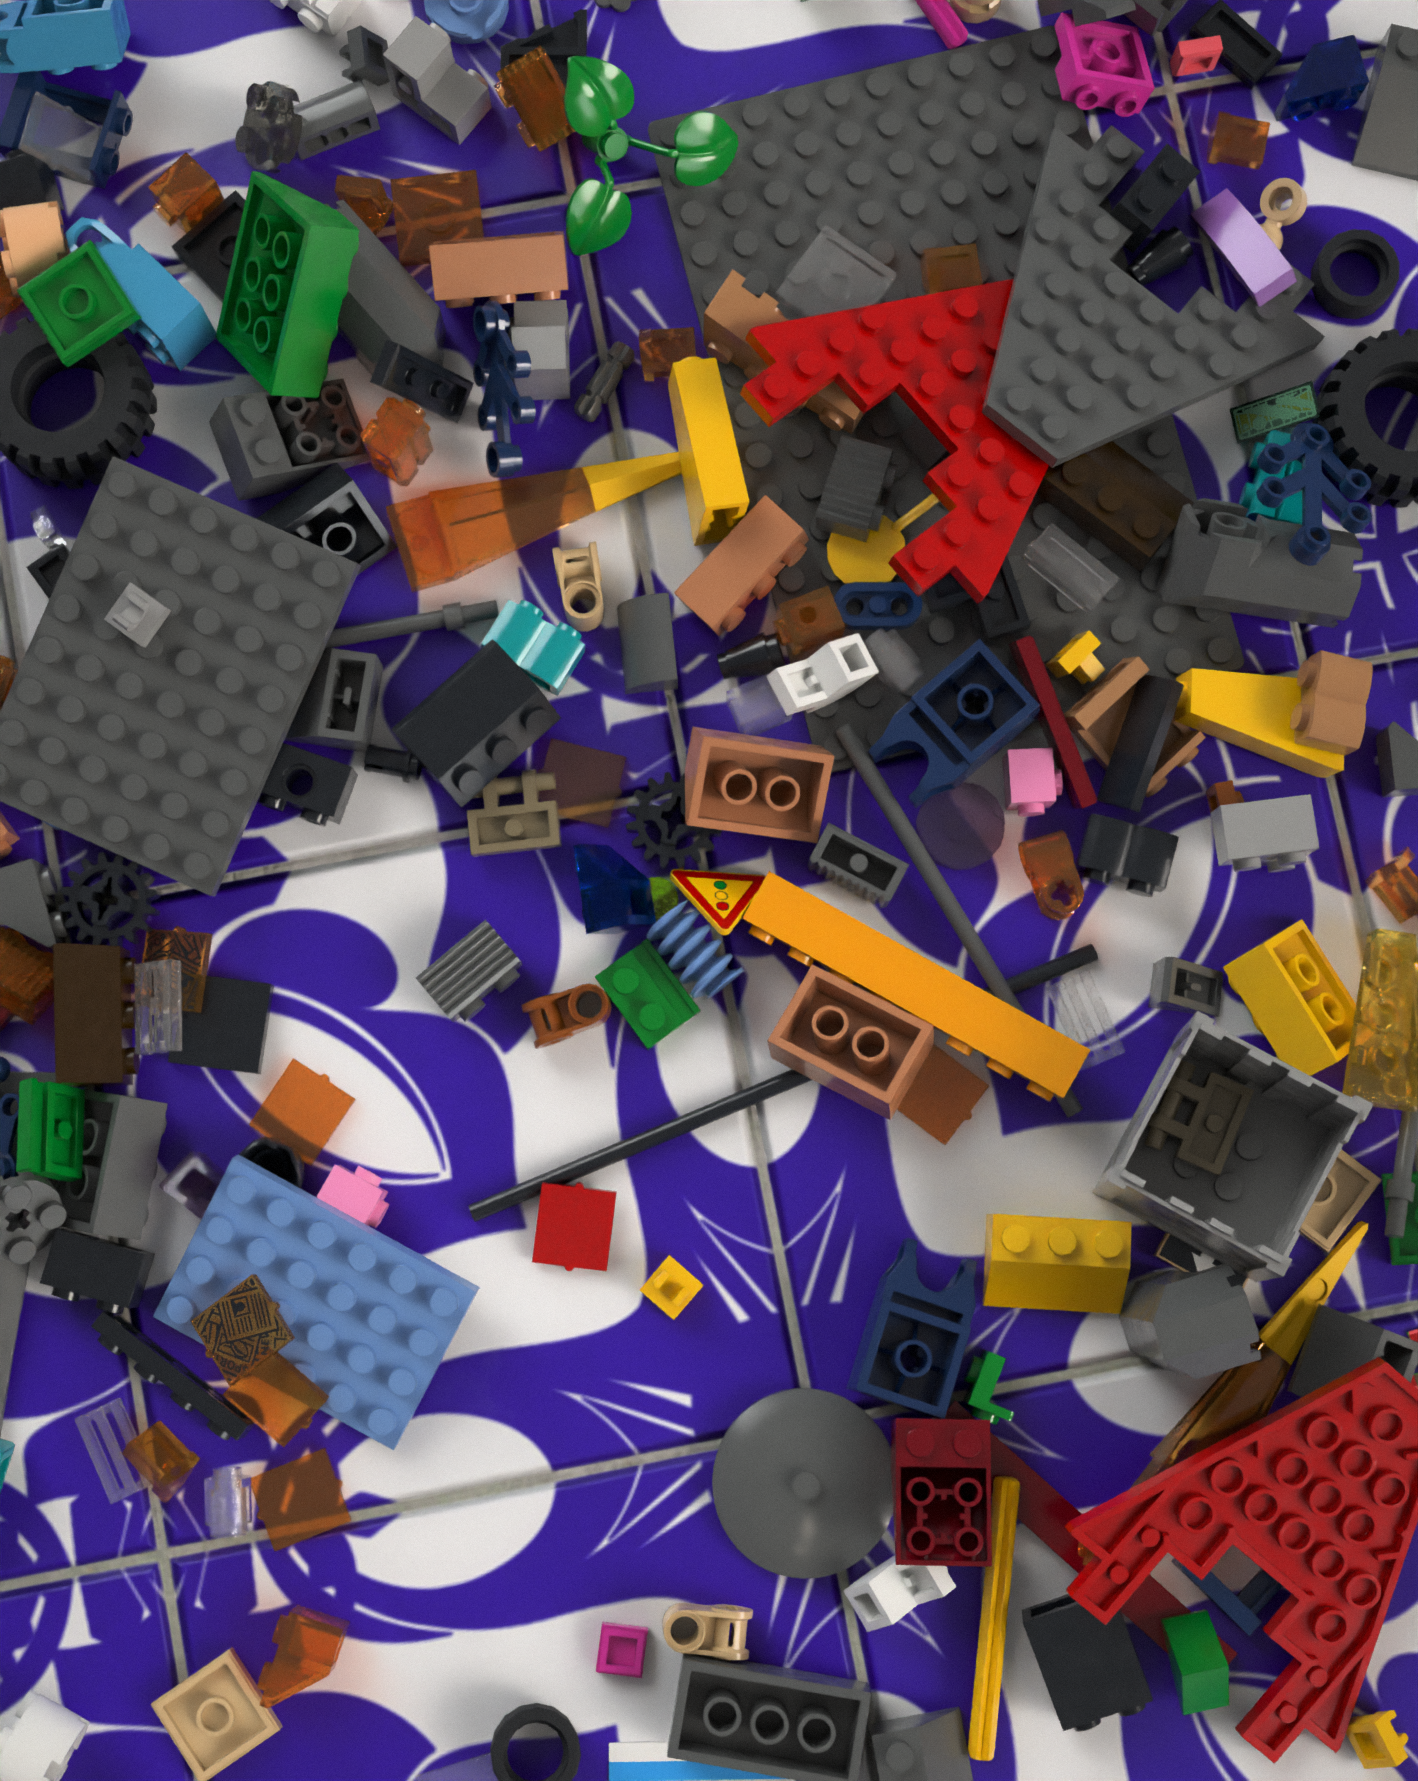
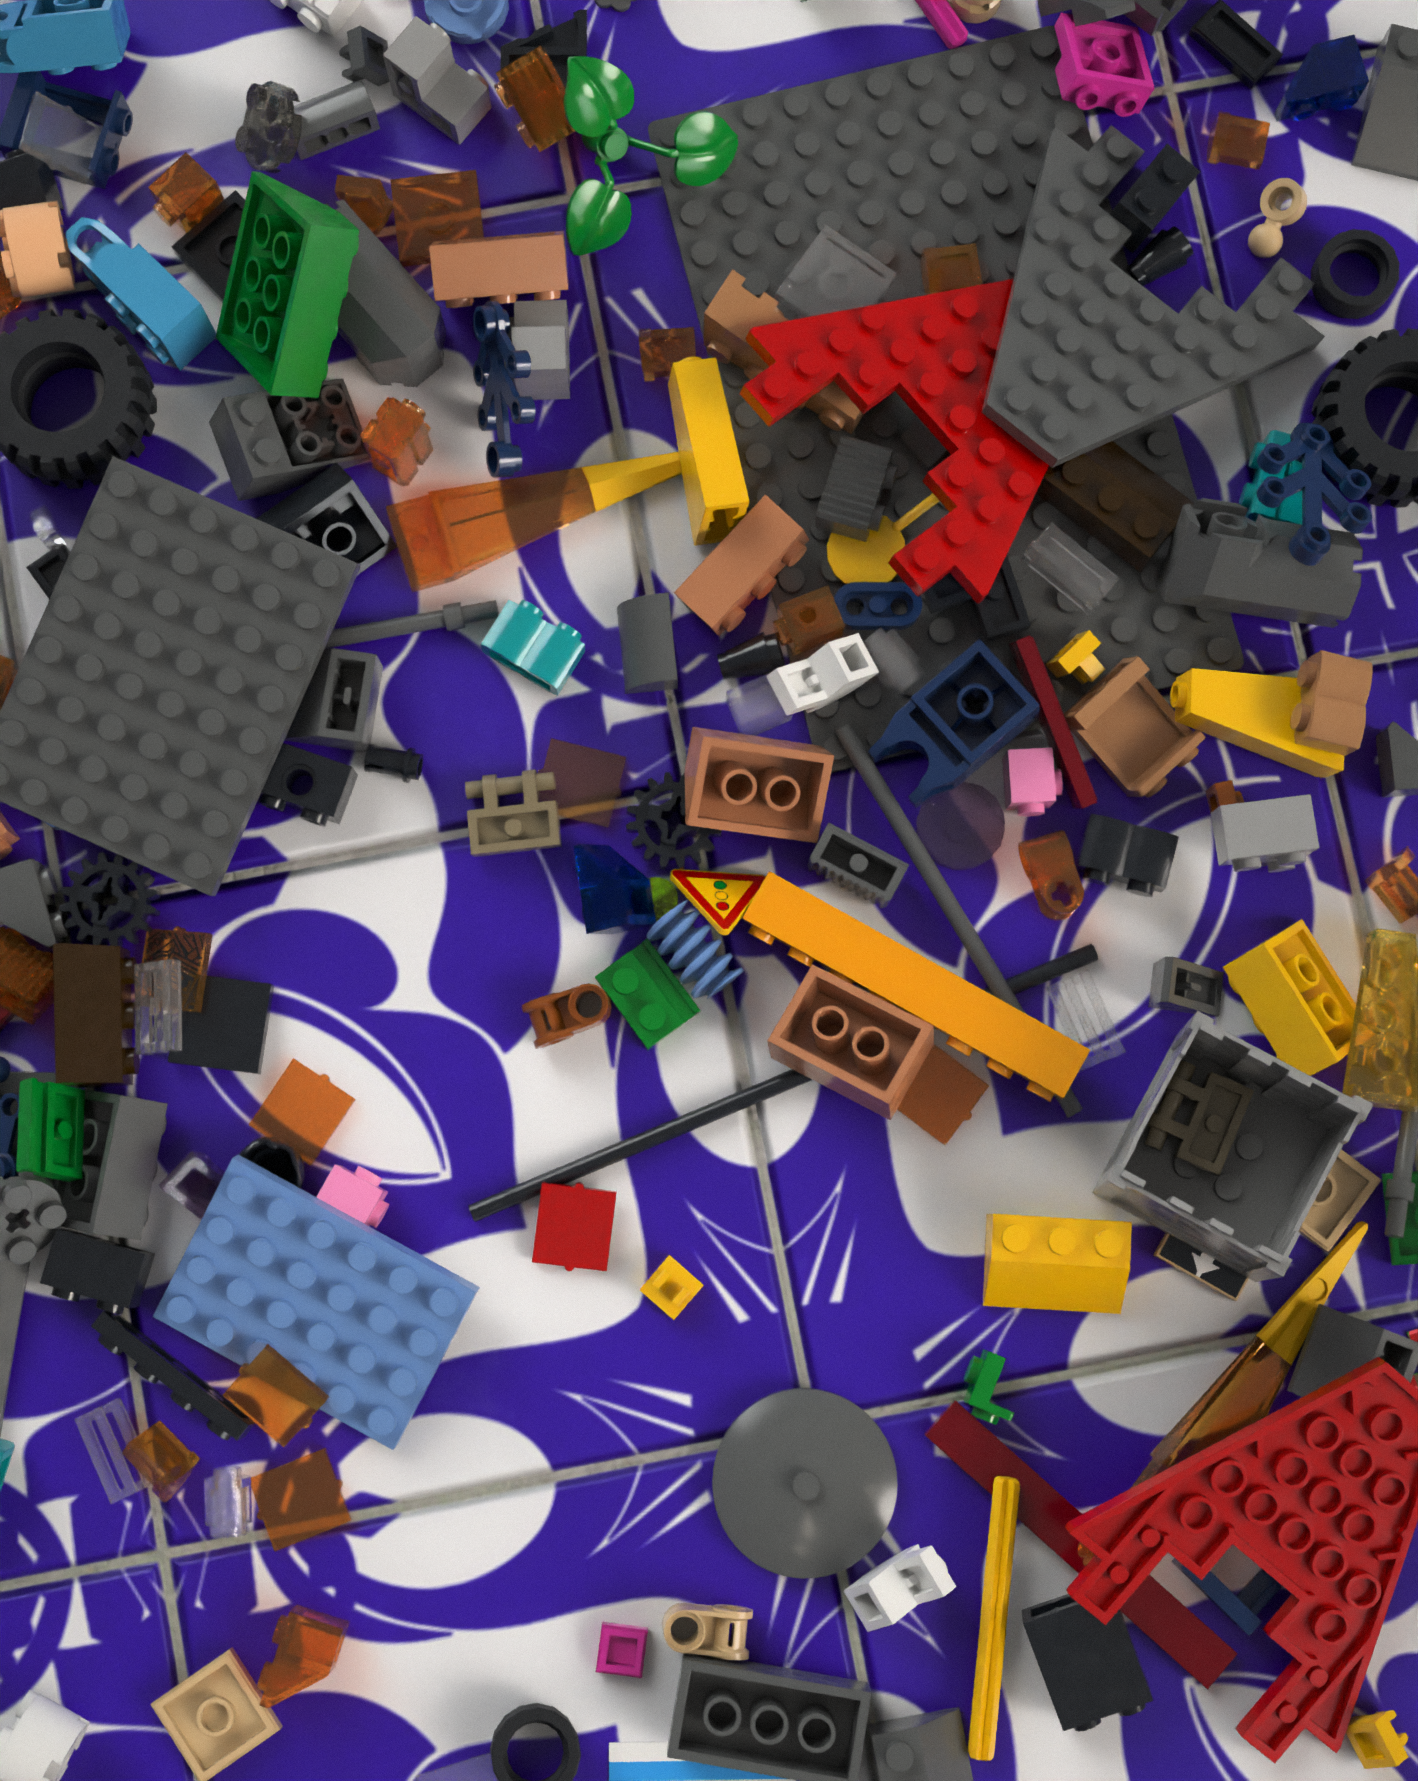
(79, 303): green tile -> none
(137, 614): light grey tile -> none
(242, 1329): clear orange piece -> none
(421, 381): black tile -> none
(470, 972): dark grey brick -> none
(476, 723): black slope -> none
(579, 579): tan piece -> none
(604, 381): dark grey axle -> none
(924, 1320): dark blue brick -> none
(941, 1491): dark red slope -> none
(1140, 742): black tile -> none
(1191, 1322): dark grey brick -> none
(1196, 55): coral tile -> none
(1196, 1662): green slope -> none
(1244, 247): slope -> none
(1274, 412): clear green sticker -> none

